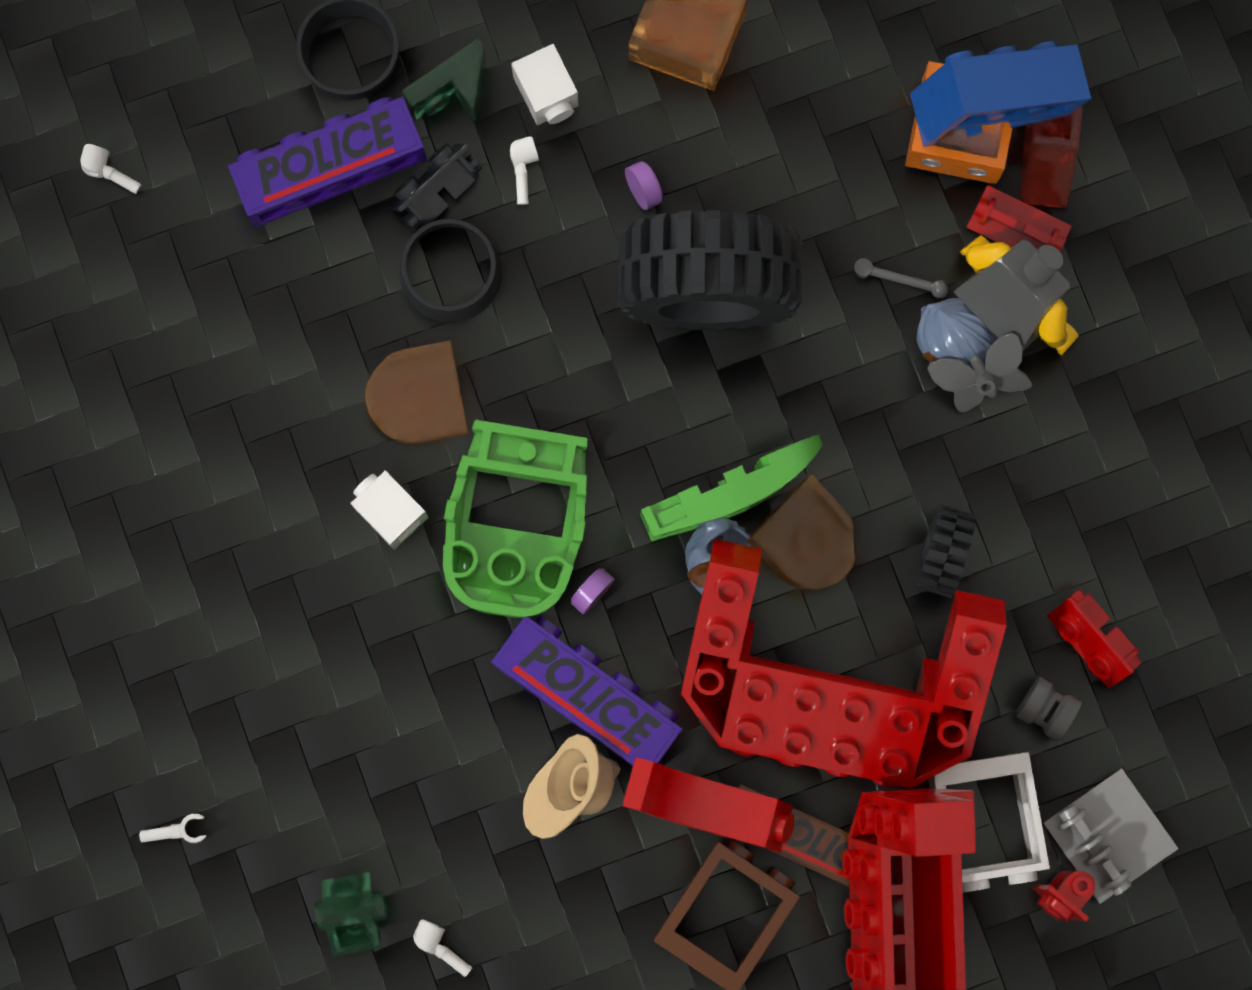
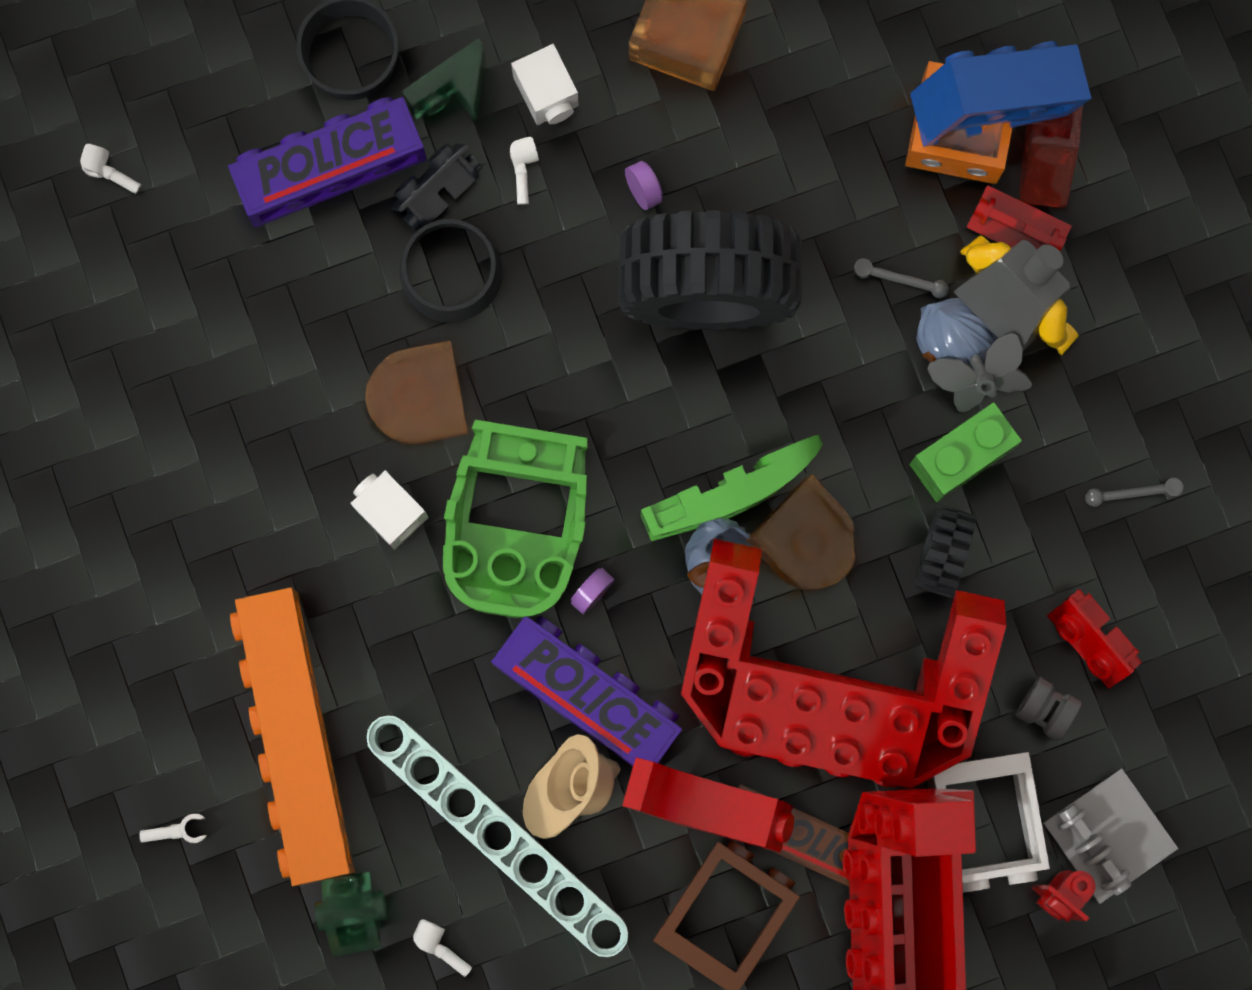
(293, 737): none -> orange brick
(475, 824): none -> light aqua beam
(965, 452): none -> bright green brick
(1171, 488): none -> dark grey hinge

